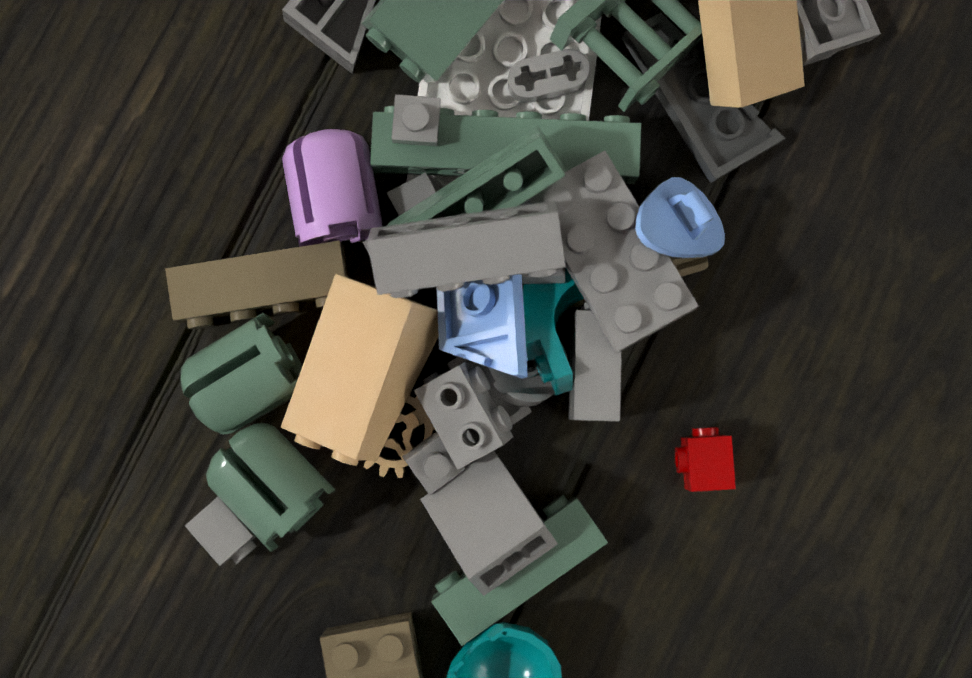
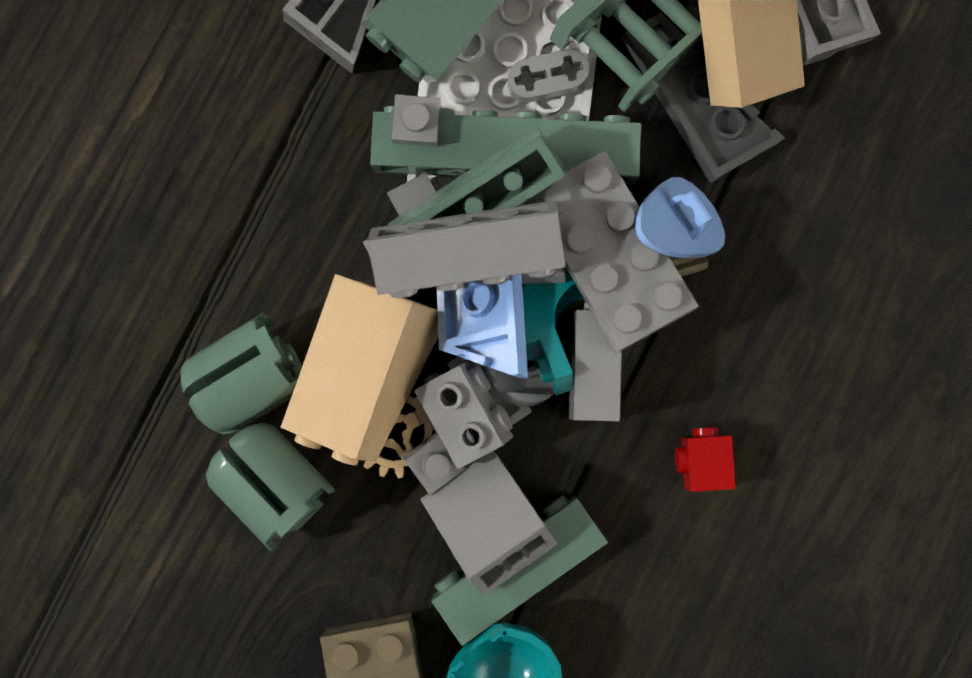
(222, 533): light grey brick -> none
(254, 284): dark tan brick -> none
(331, 187): lavender cylinder -> none

